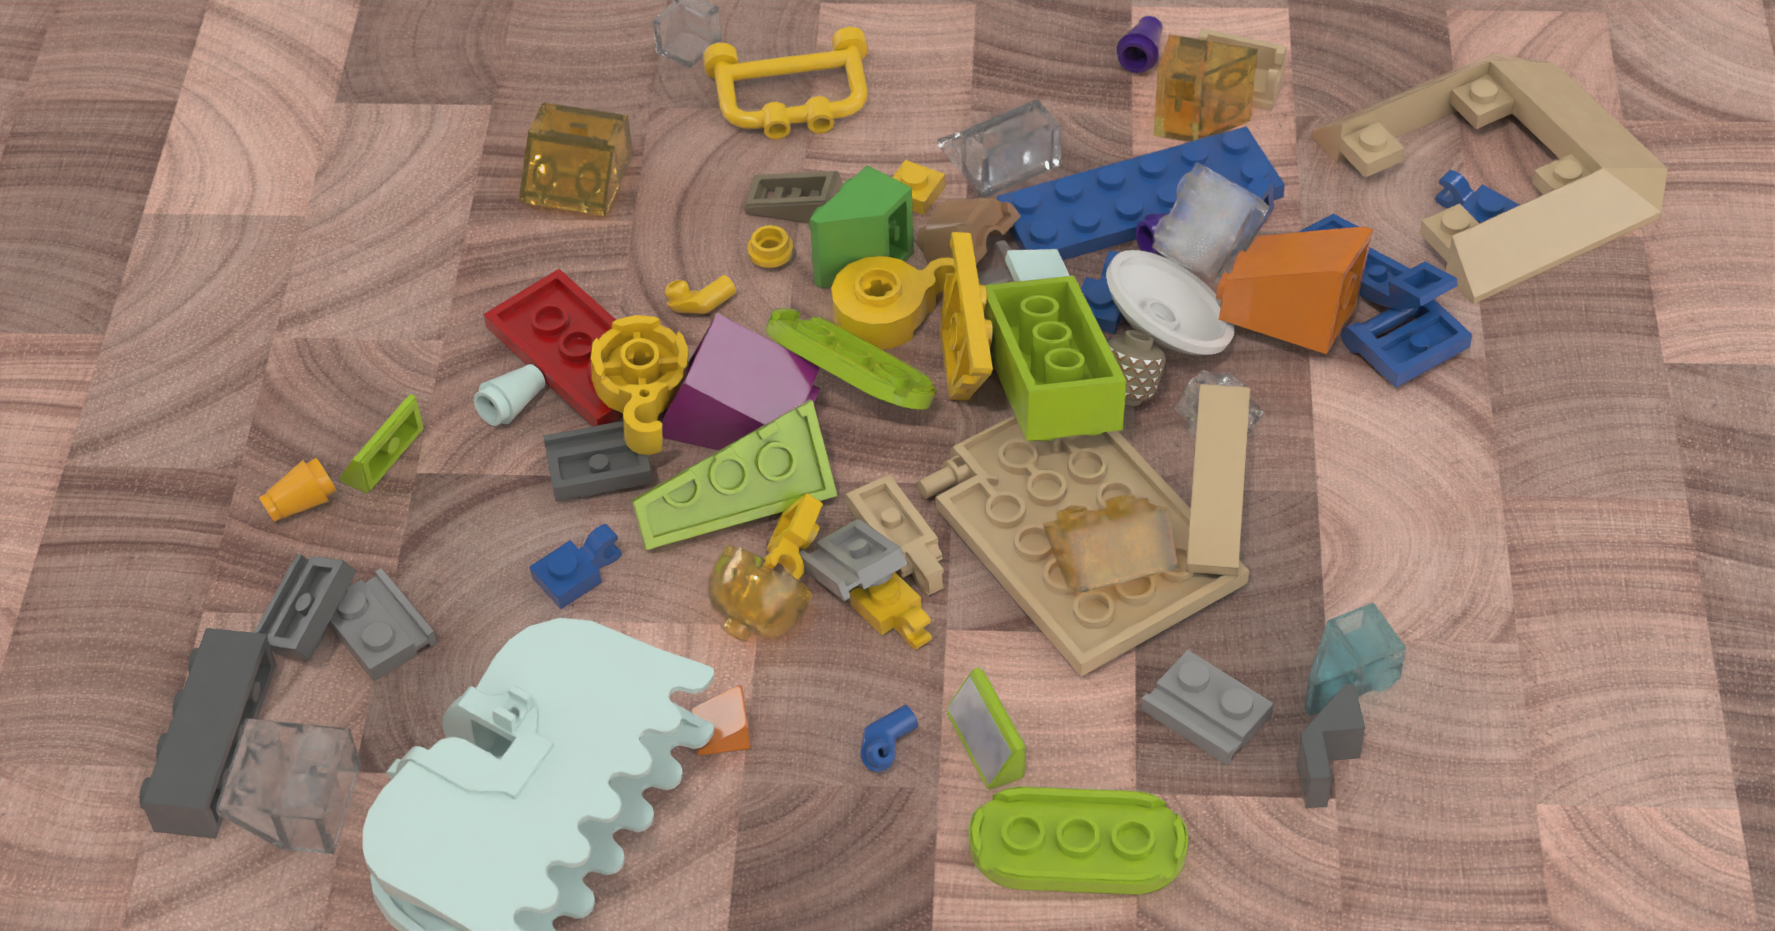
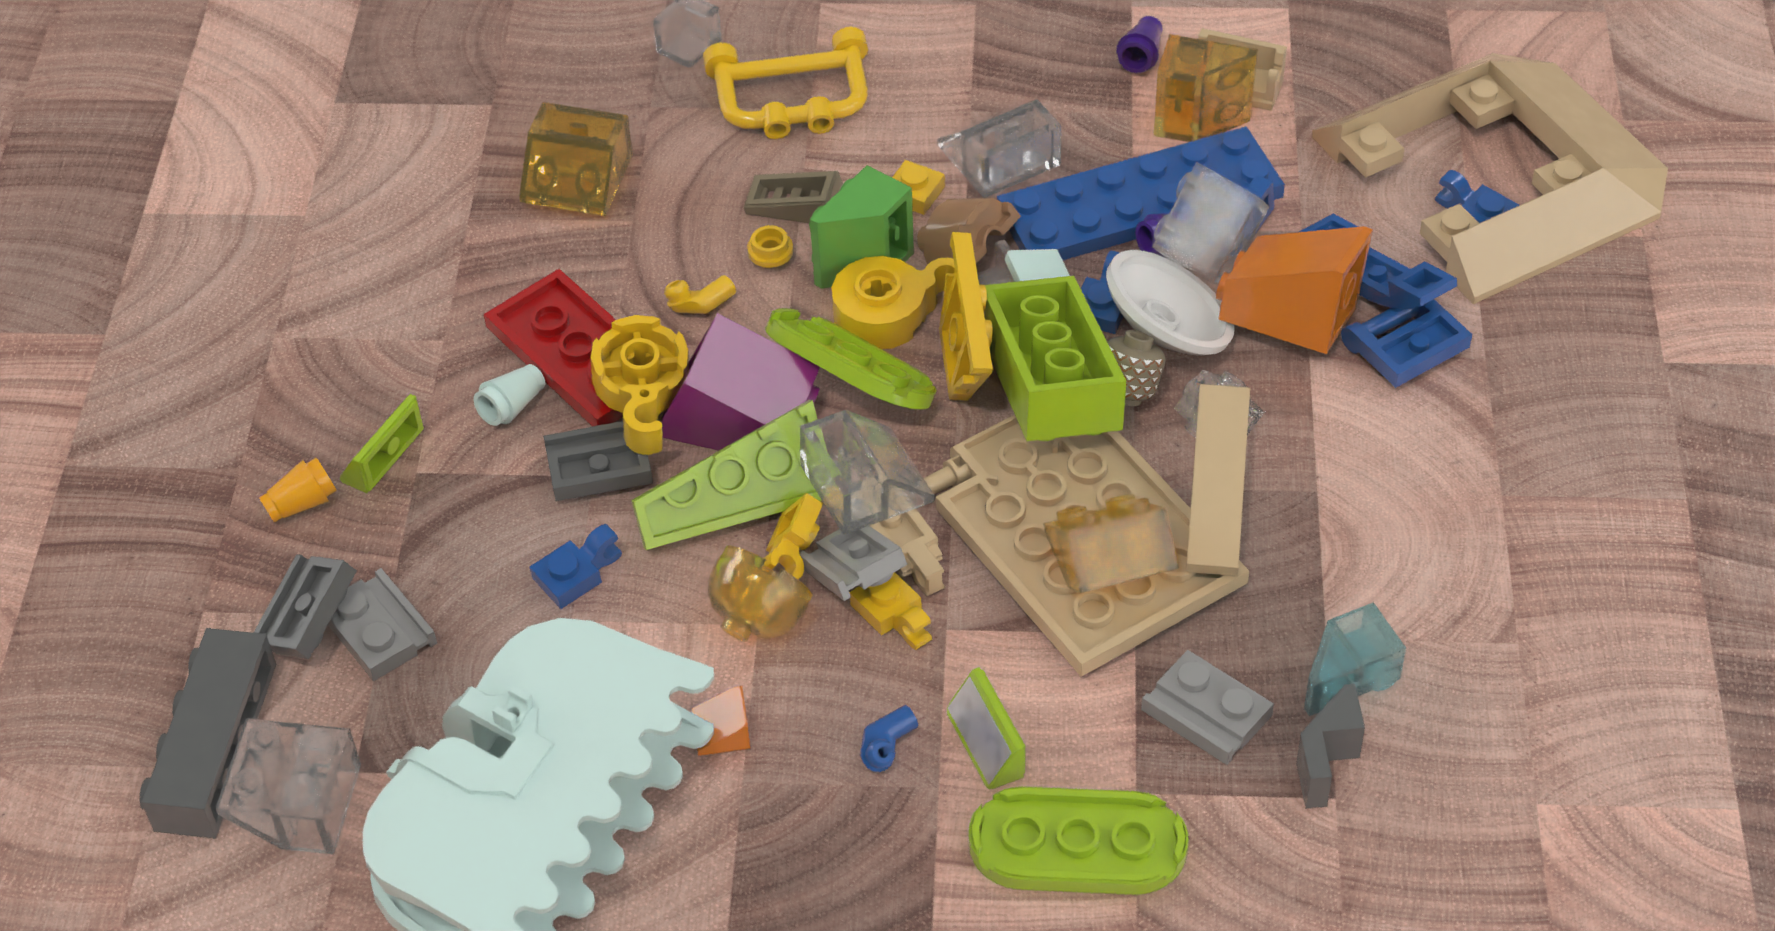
(860, 470): none -> clear slope

